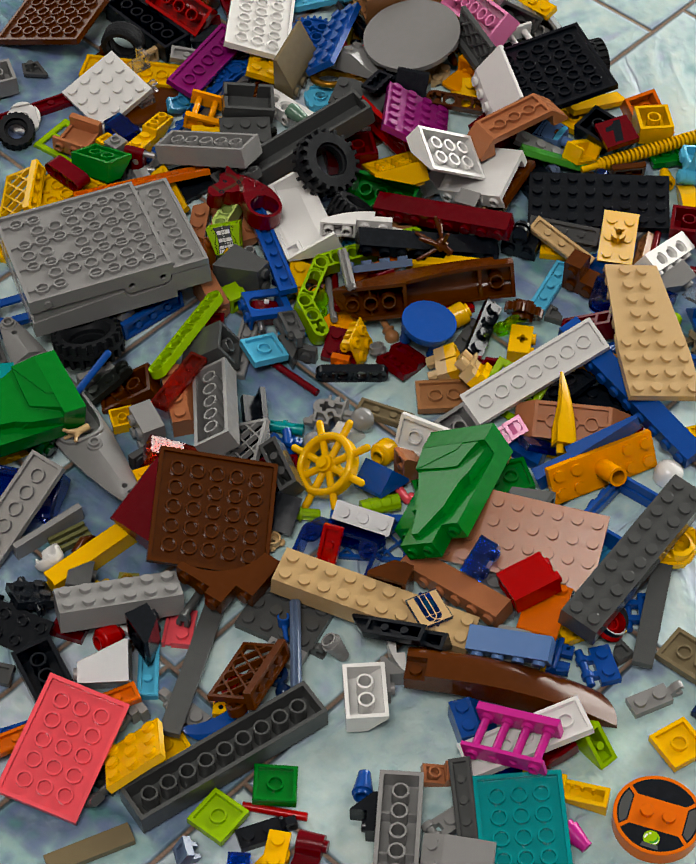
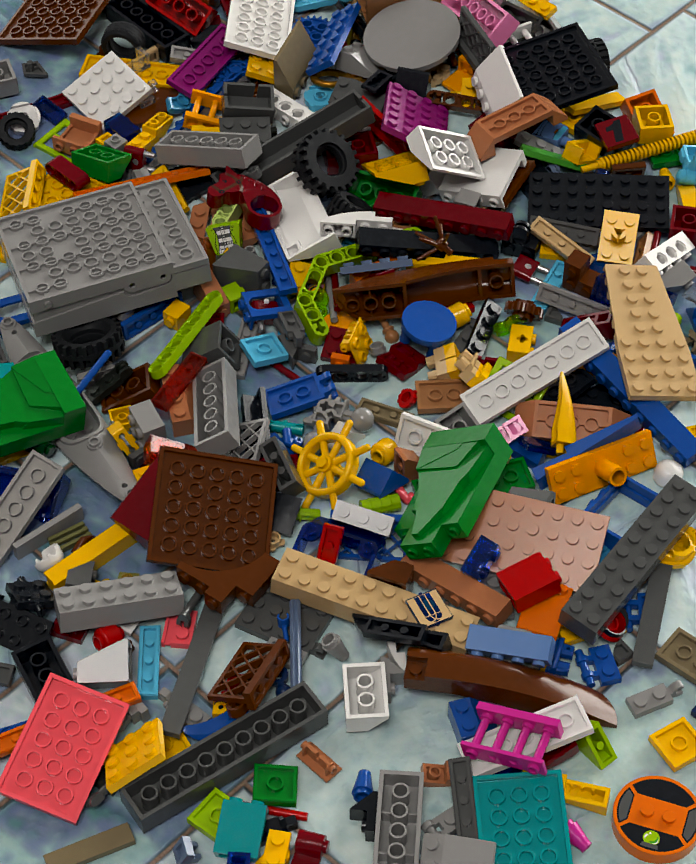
(50, 110): none -> clear blue tile
(76, 432): tan bar -> none
(125, 441): none -> yellow piece
(144, 631): black slope -> none
(176, 314): none -> yellow brick
(240, 828): none -> teal panel
(295, 113): sand green cone -> none
(299, 394): none -> blue tile
(318, 761): none -> nougat hinge
(346, 269): light grey axle -> none
(407, 398): none -> red animal
(526, 268): none -> dark red piece
(567, 300): none -> light grey plate

